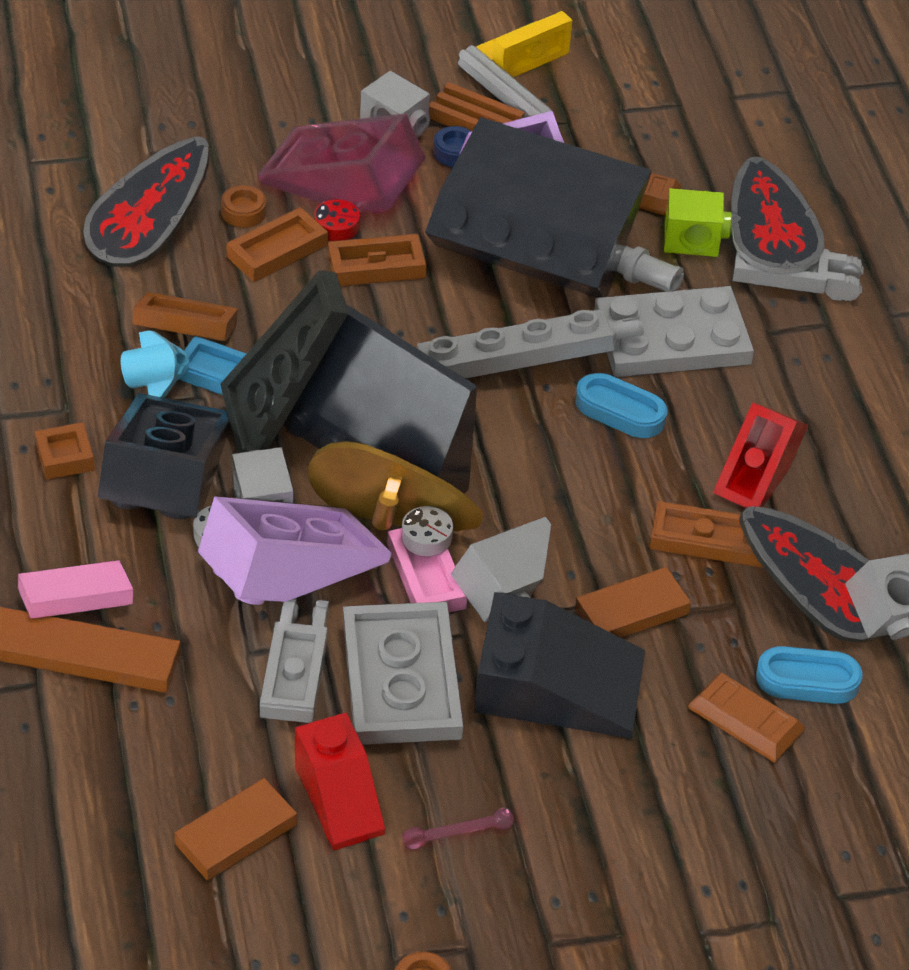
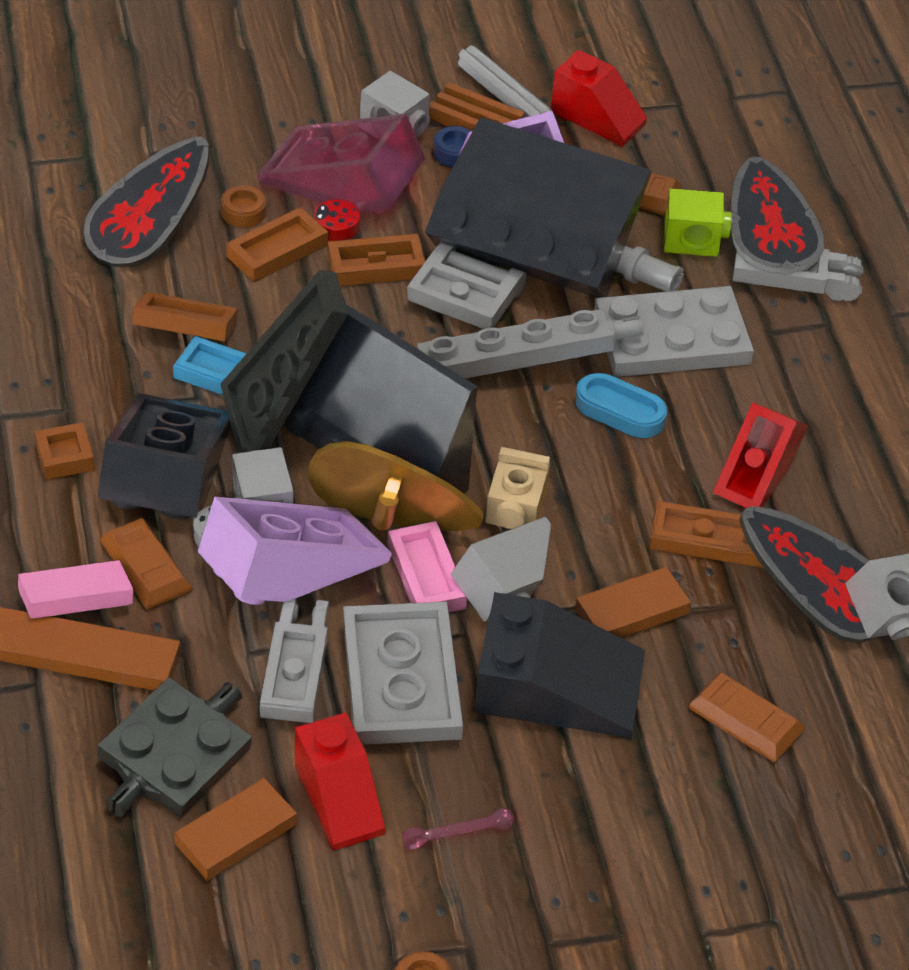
(146, 563): none -> dark orange tile
(154, 365): medium azure piece -> none
(174, 747): none -> pearl dark grey plate
(427, 531): light grey tile -> none
(465, 287): none -> light grey plate
(517, 488): none -> tan brick
(531, 44): yellow panel -> none
(596, 98): none -> red slope
(809, 675): dark azure tile -> none

